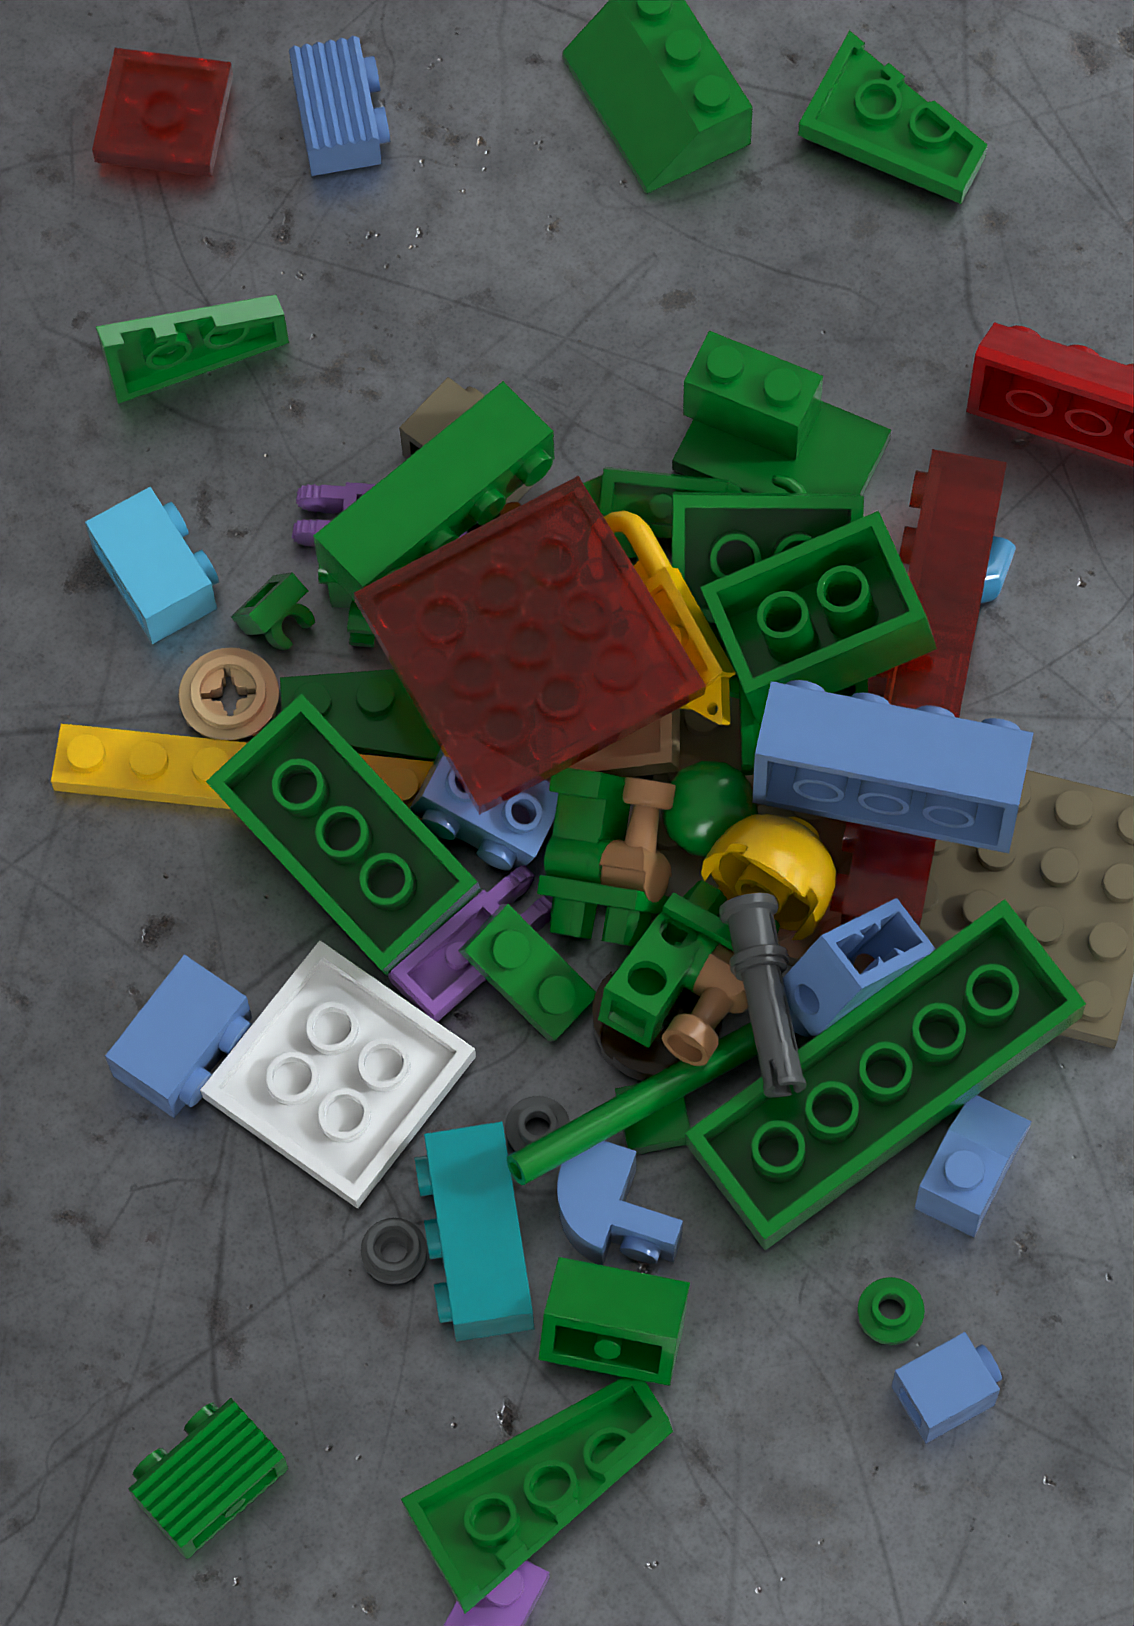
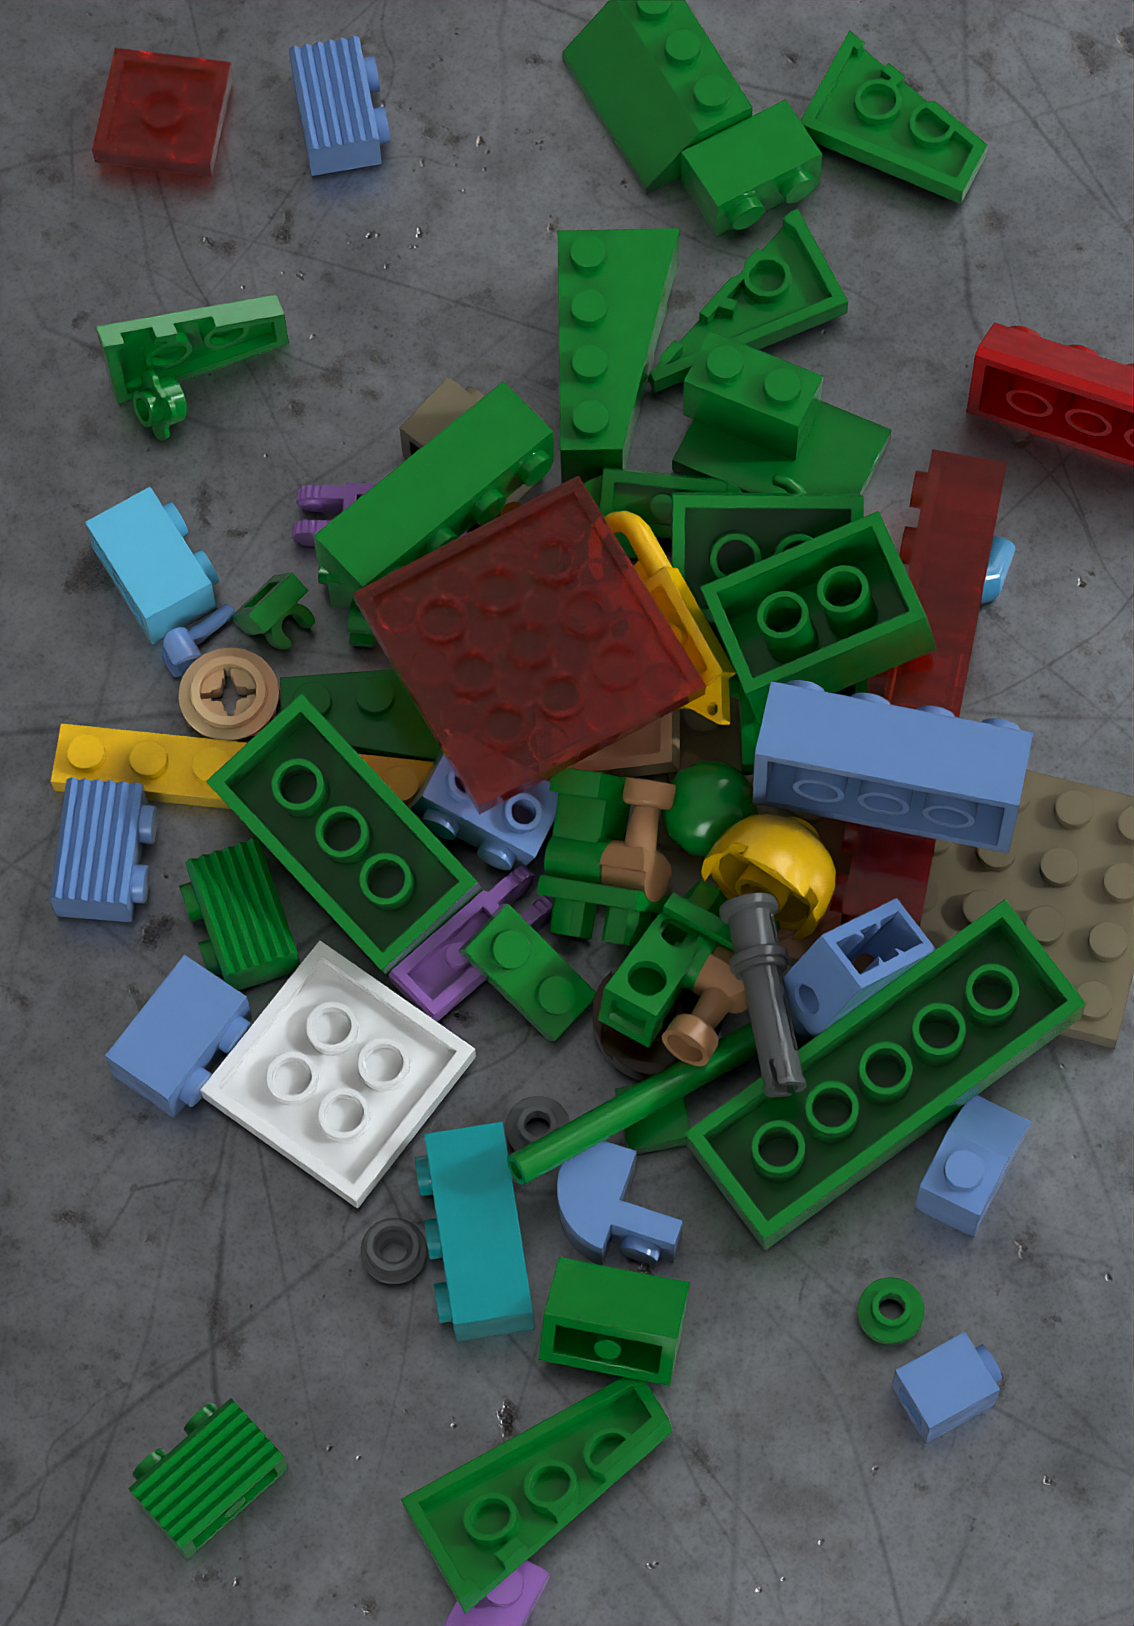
(101, 850): none -> medium blue brick
(159, 403): none -> green plate
(180, 643): none -> medium blue hand
(241, 916): none -> green brick
(610, 321): none -> green wedge
(751, 168): none -> green brick
(773, 298): none -> green wing

